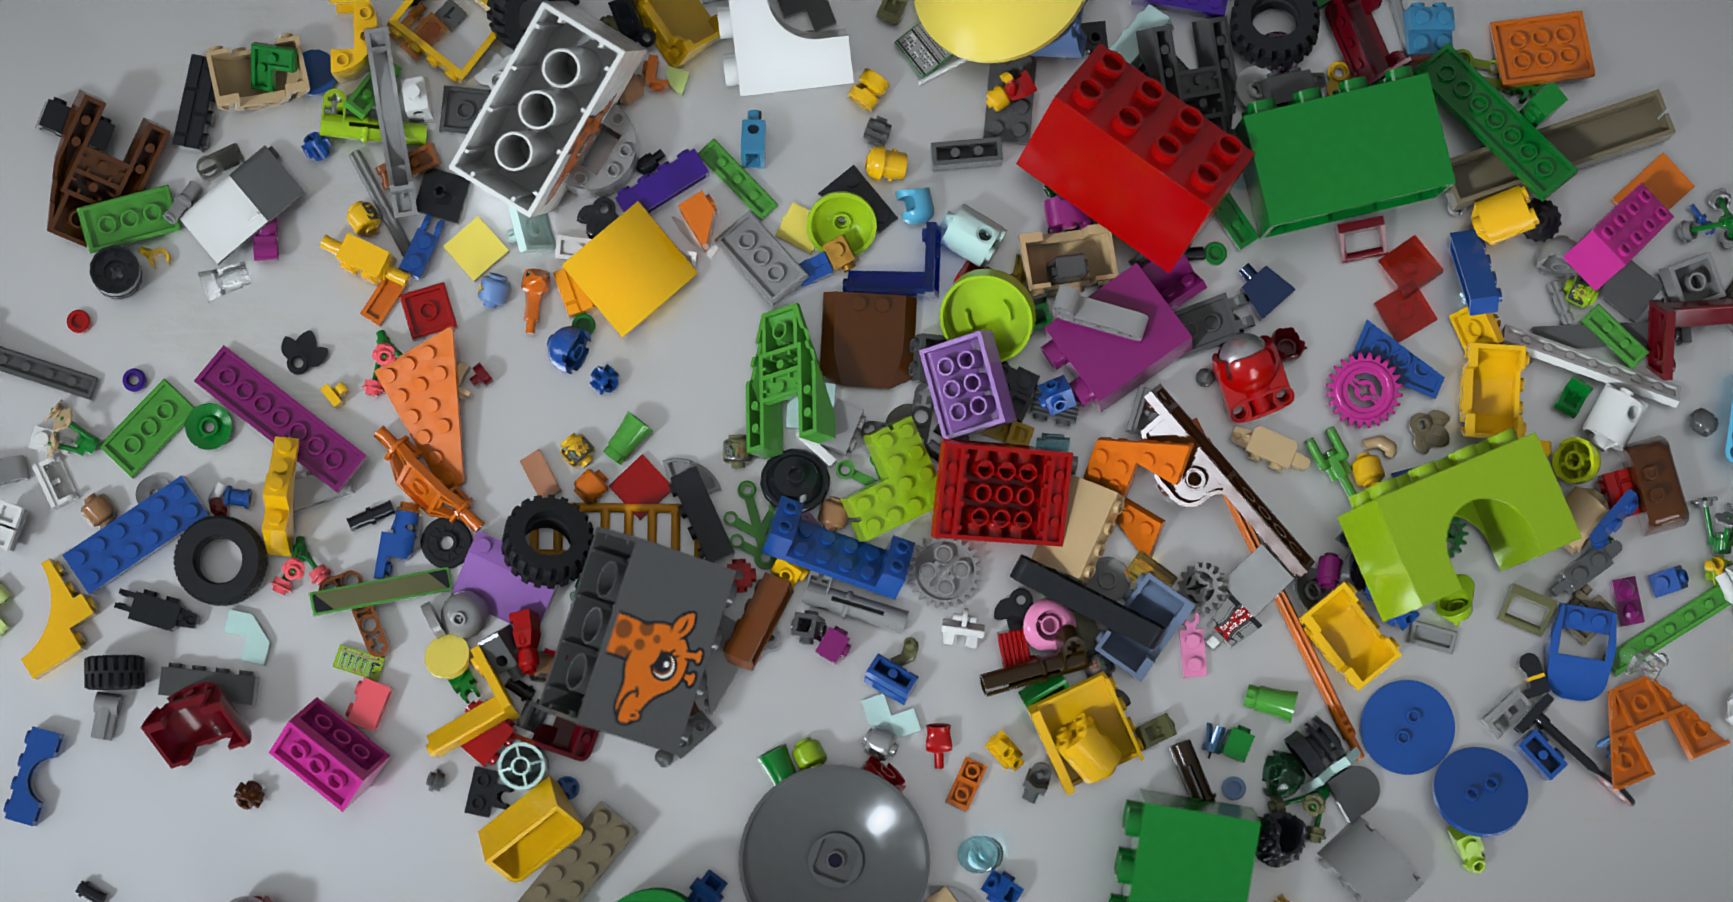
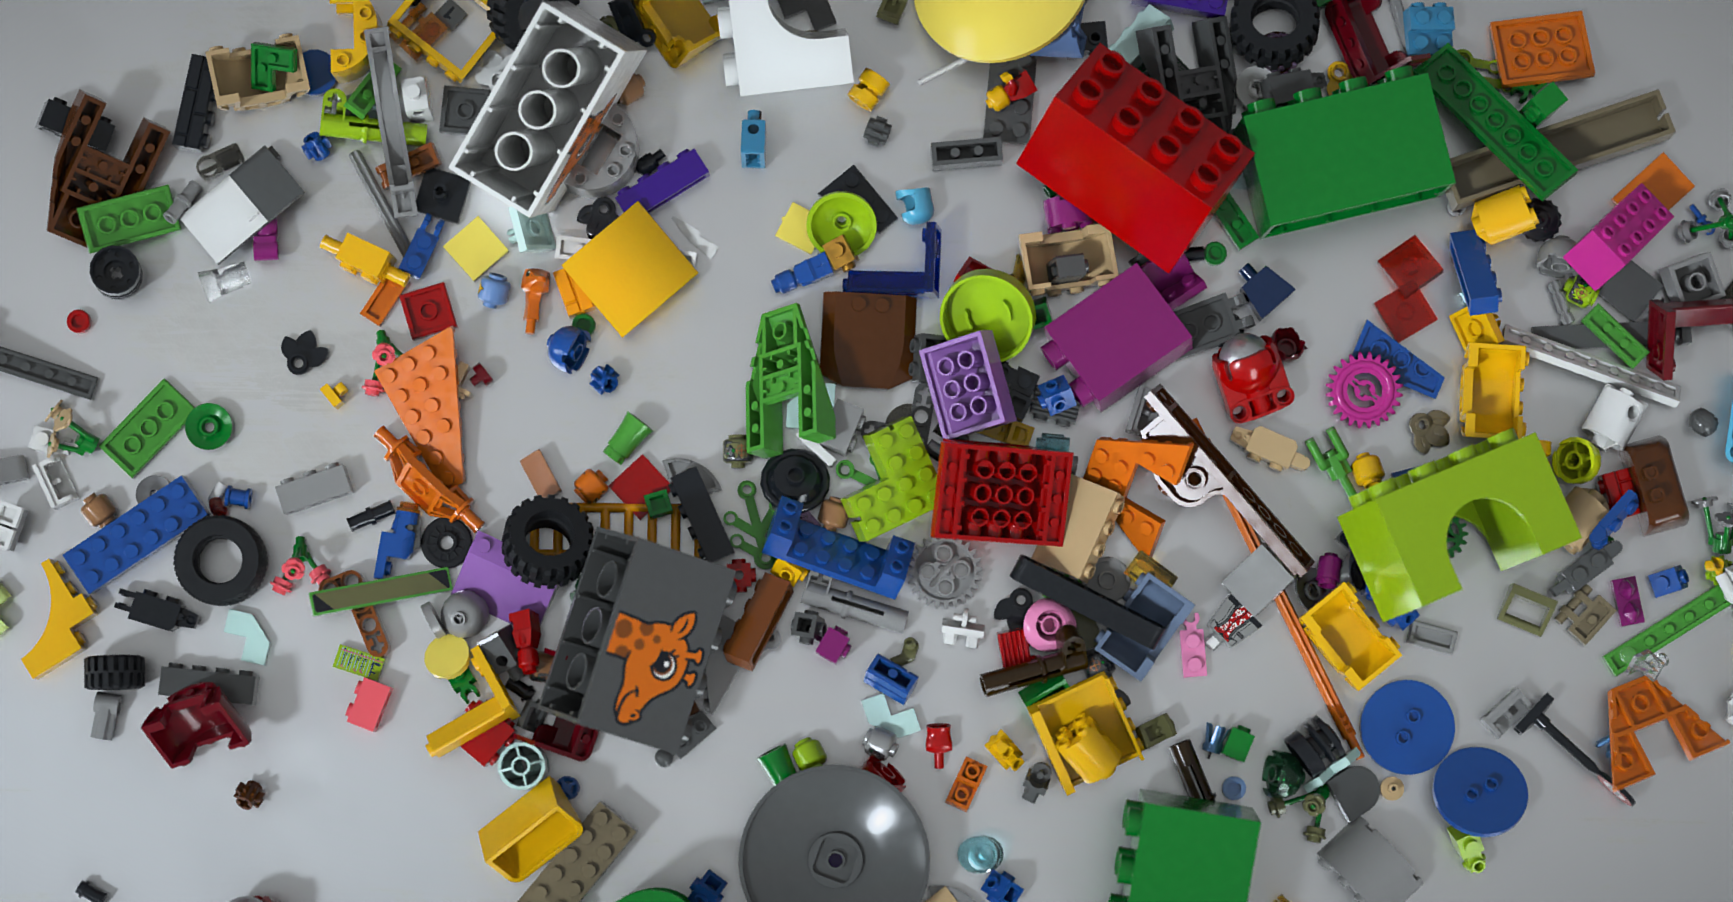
(24, 804): blue arch -> none
(129, 375): dark purple plate -> none
(150, 254): yellow piece -> none
(279, 415): magenta plate -> none
(279, 496): yellow arch -> none
(329, 754): dark pink brick -> none
(363, 218): yellow head -> none
(435, 780): dark grey plate -> none
(485, 792): black plate -> none
(577, 450): yellow head -> none
(650, 69): orange bracket -> none
(658, 504): none -> green plate
(677, 79): yellowish green tile -> none
(700, 216): orange slope -> none
(737, 179): bright green tile -> none
(761, 258): light grey tile -> none
(886, 163): yellow piece -> none
(922, 50): light grey tile -> none
(972, 235): light aqua cylinder -> none
(1098, 314): light grey beam -> none
(1196, 579): light grey gear -> none
(1200, 374): dark grey hinge -> none
(1271, 701): bright green plant -> none
(1280, 839): black hair -> none
(1357, 227): dark red tile -> none
(1381, 442): tan arm -> none
(1387, 784): none -> tan tile
(1458, 605): lime piece -> none
(1533, 674): black leg -> none
(1540, 754): blue brick -> none
(1573, 396): green bracket -> none
(1573, 675): blue slope -> none

